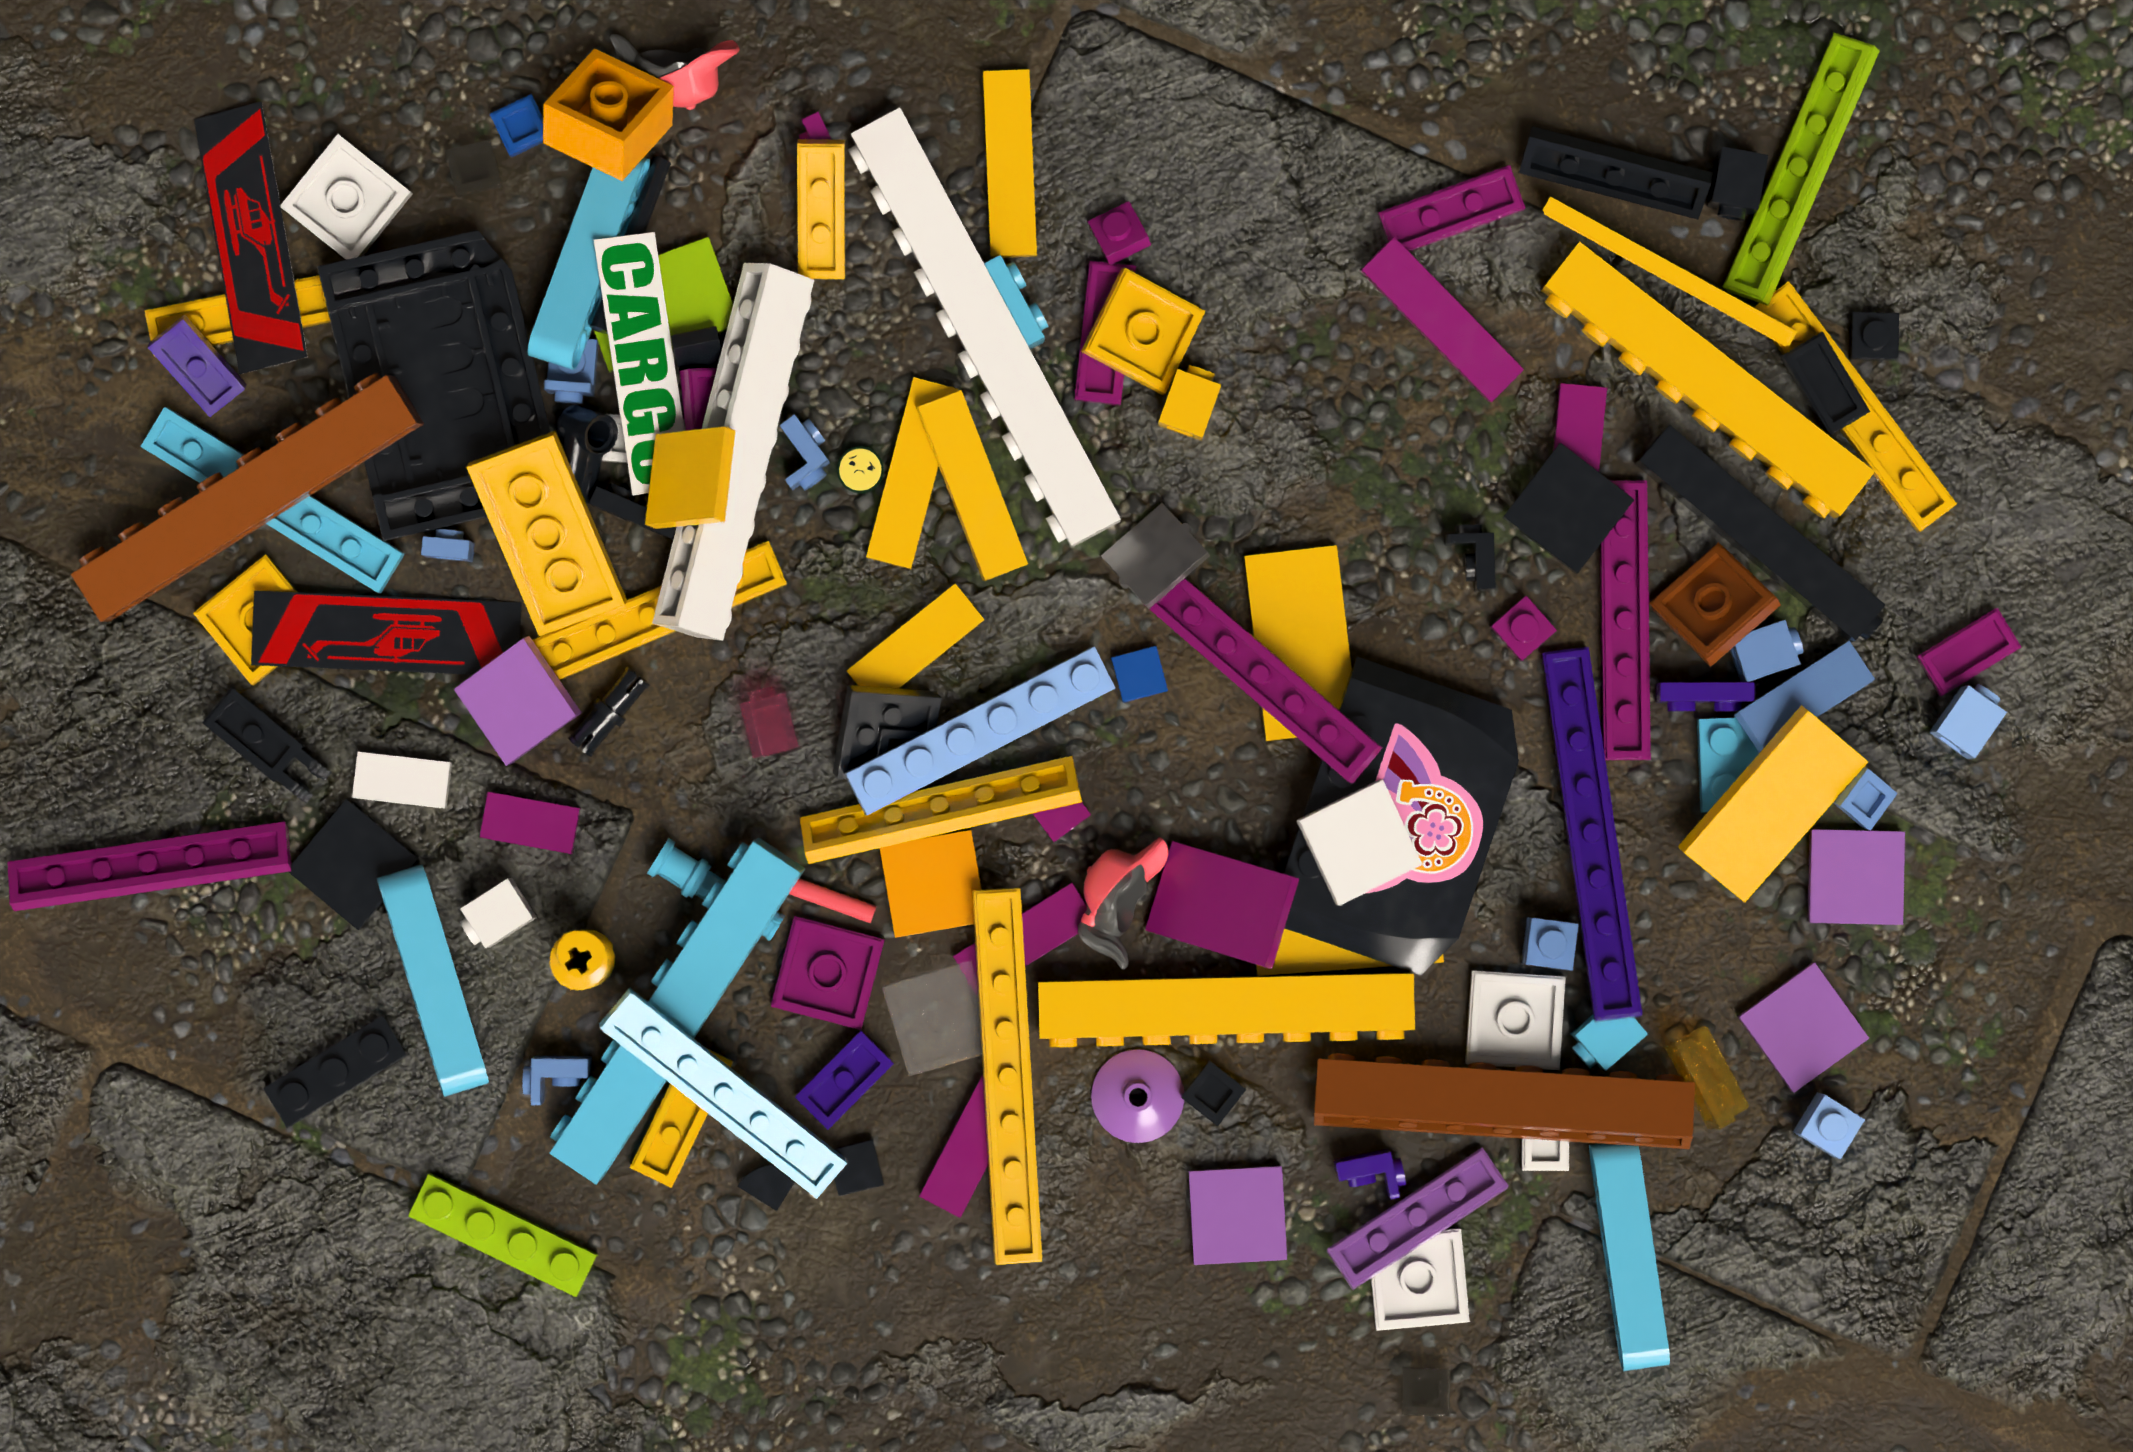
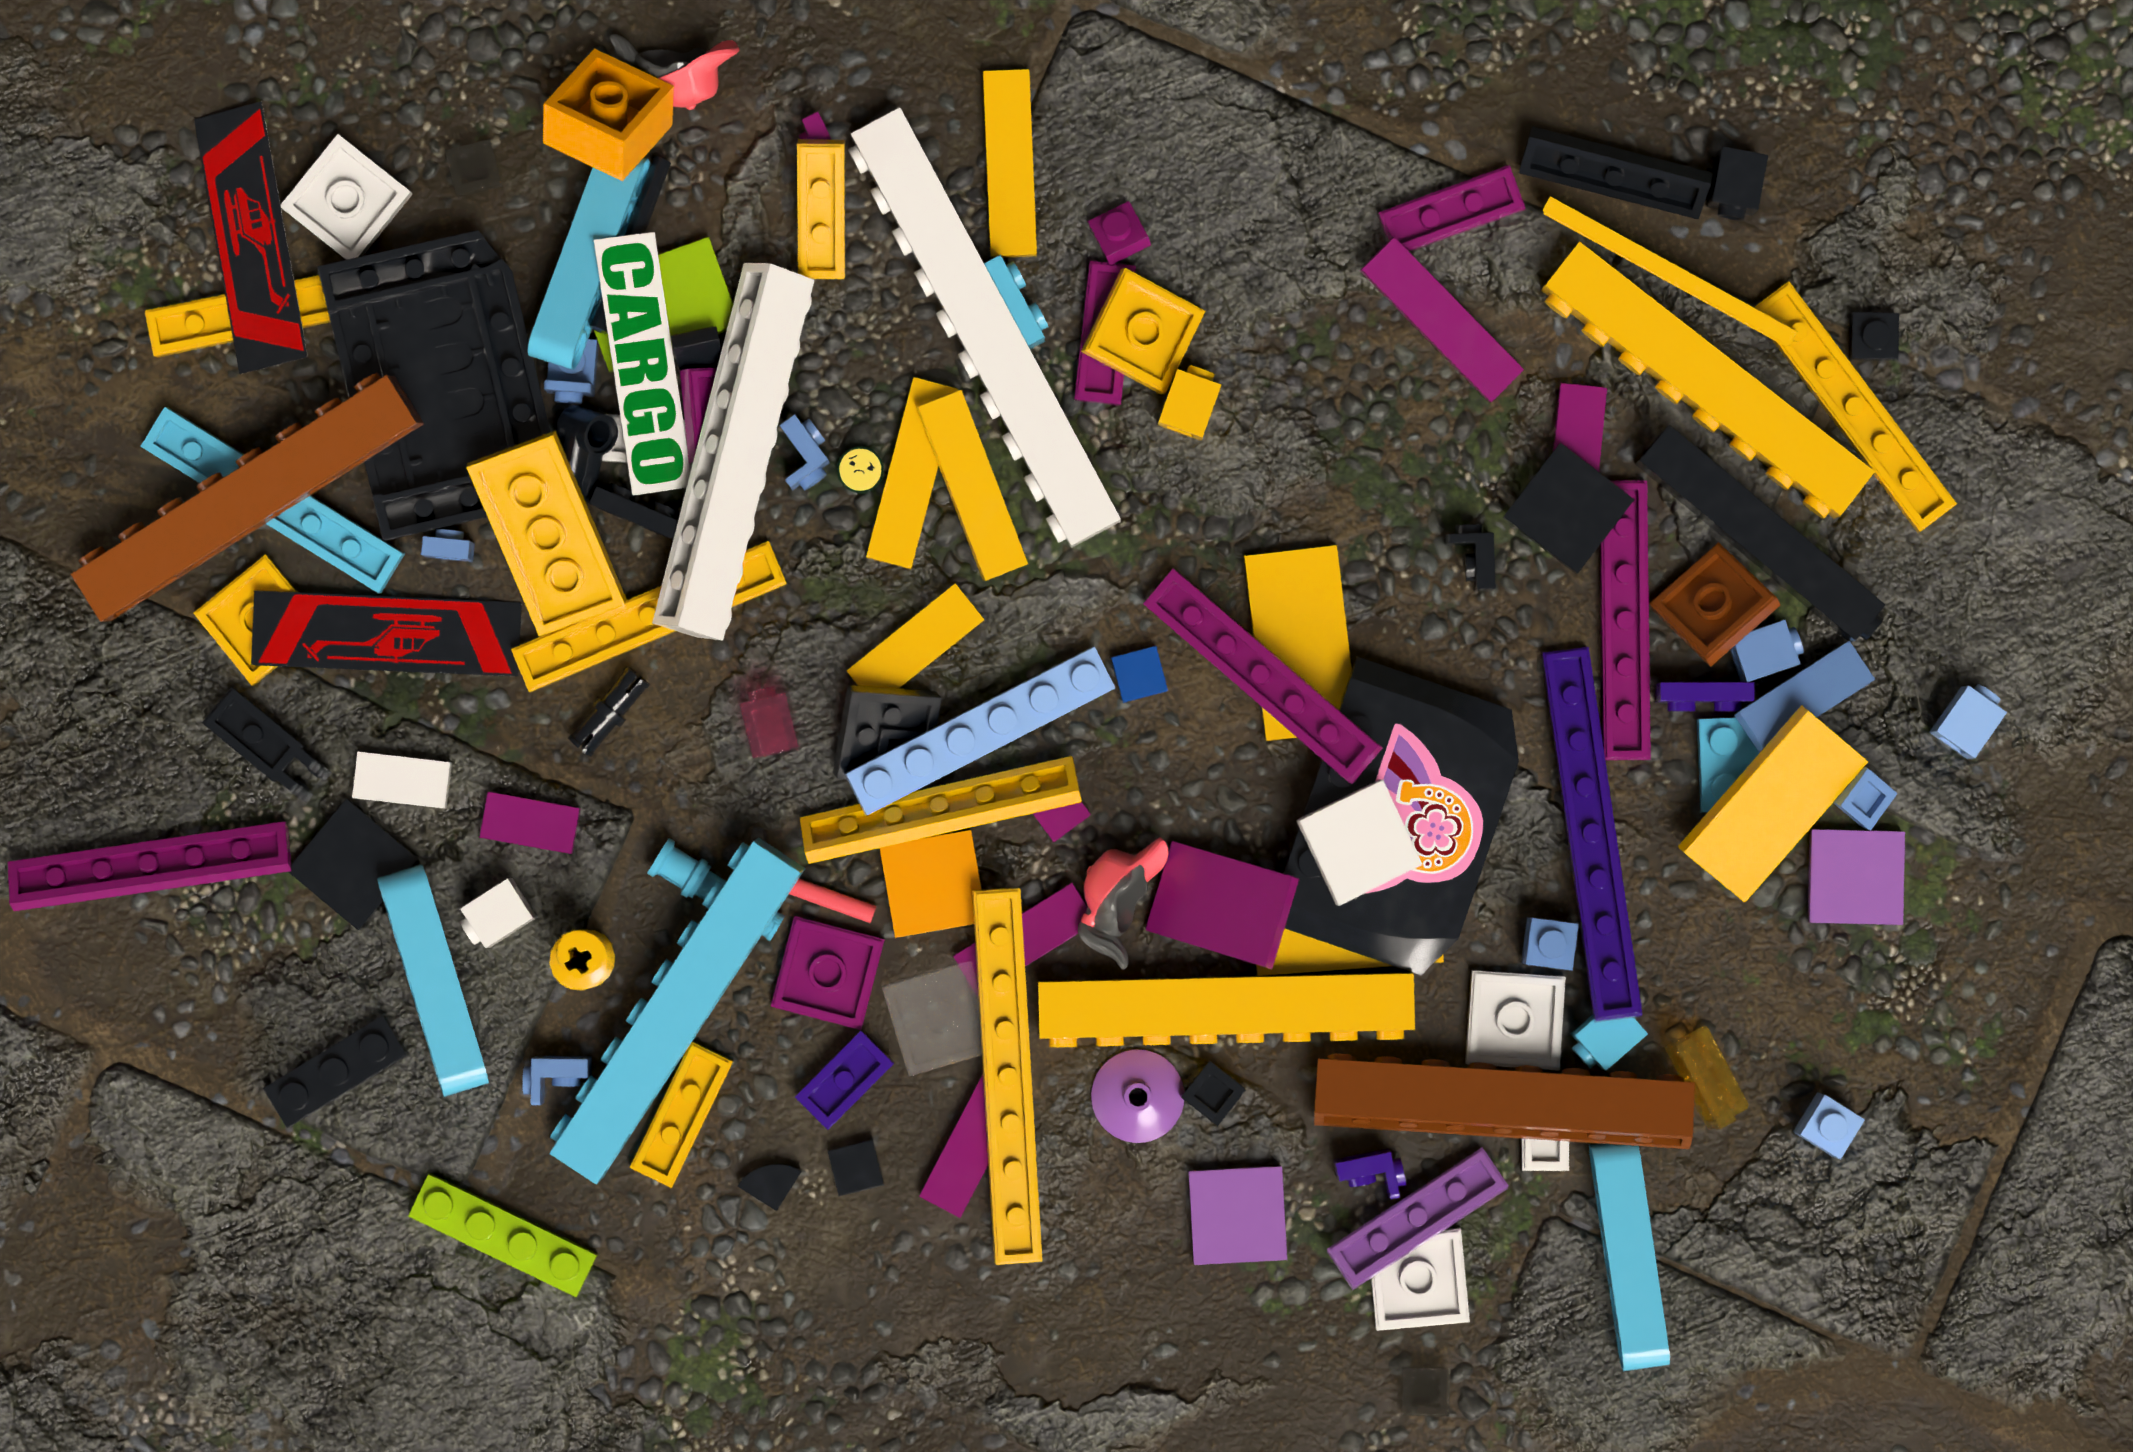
(197, 365): dark purple plate -> none
(517, 700): medium lavender tile -> none
(519, 125): blue tile -> none
(690, 477): yellow tile -> none
(722, 1093): plate -> none
(1155, 555): flat silver piece -> none
(1523, 628): magenta plate -> none
(1801, 168): lime tile -> none
(1803, 1027): medium lavender tile -> none
(1825, 384): black tile -> none
(1968, 651): magenta tile -> none

